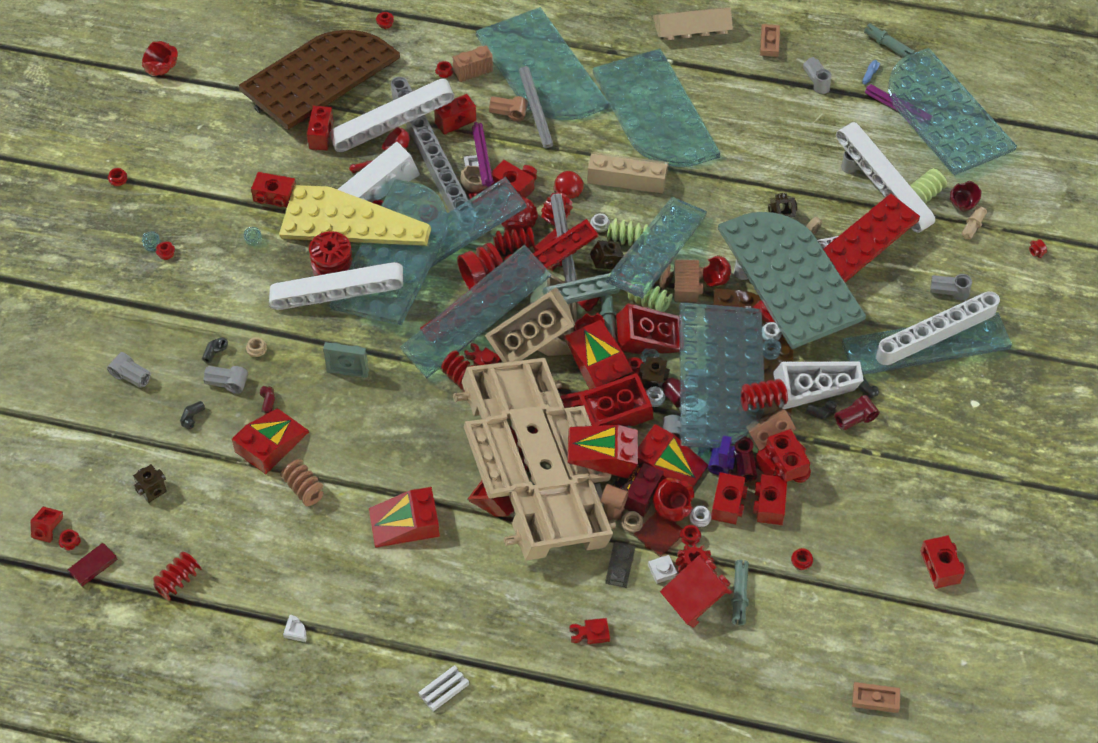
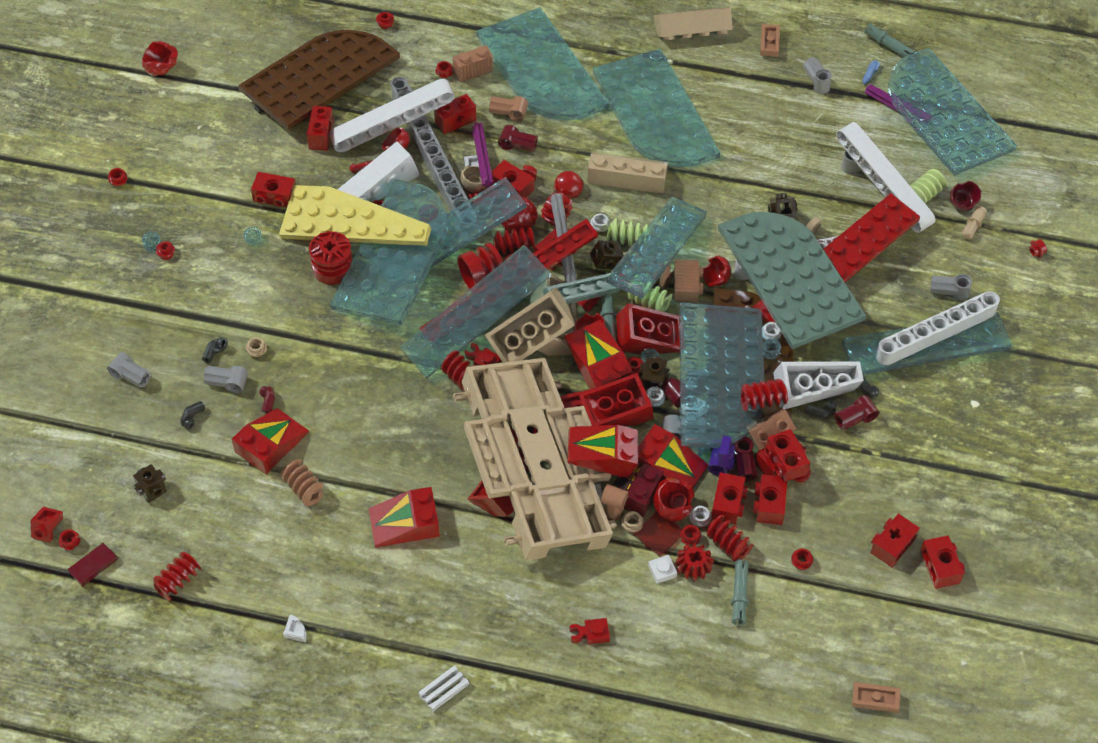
(336, 286): white beam -> none
(346, 359): sand green plate -> none
(512, 137): none -> dark red piece
(536, 107): light grey axle -> none
(620, 564): clear smoke piece -> none
(695, 590): red panel -> none
(727, 539): none -> red piece
(894, 540): none -> red brick

